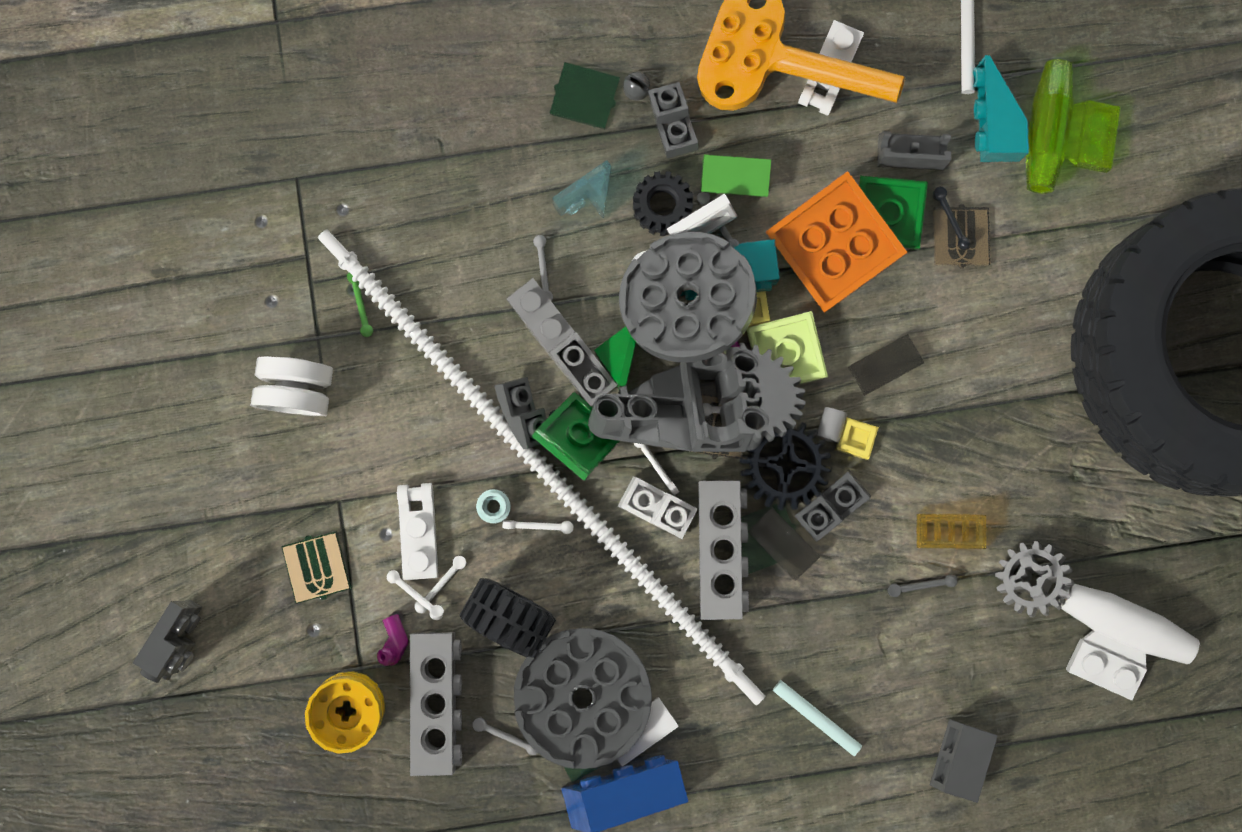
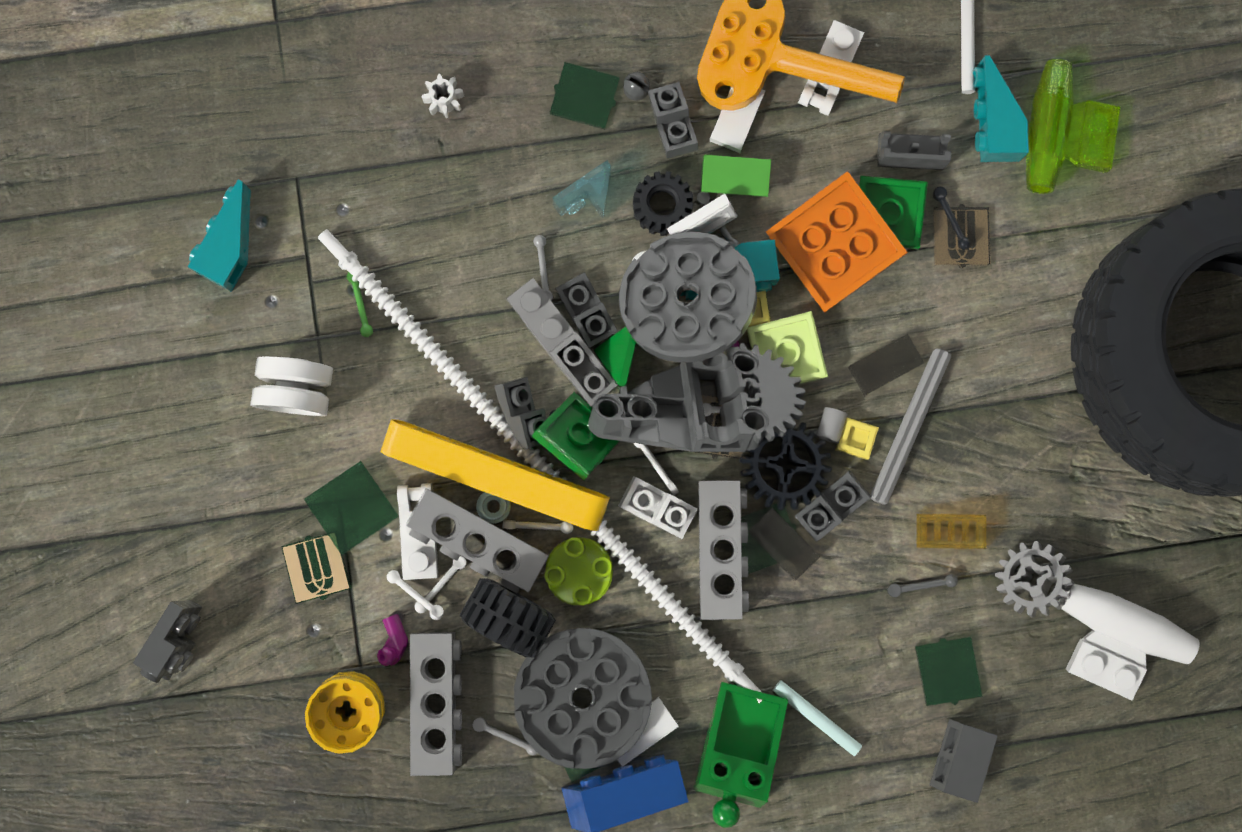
(226, 245): none -> teal slope
(351, 508): none -> clear green tile
(442, 87): none -> white gear
(495, 475): none -> yellow beam
(527, 559): none -> light grey brick
(579, 571): none -> lime dish
(586, 309): none -> dark grey slope
(734, 125): none -> white tile
(744, 742): none -> green slope
(910, 426): none -> light grey axle
(948, 671): none -> clear green piece

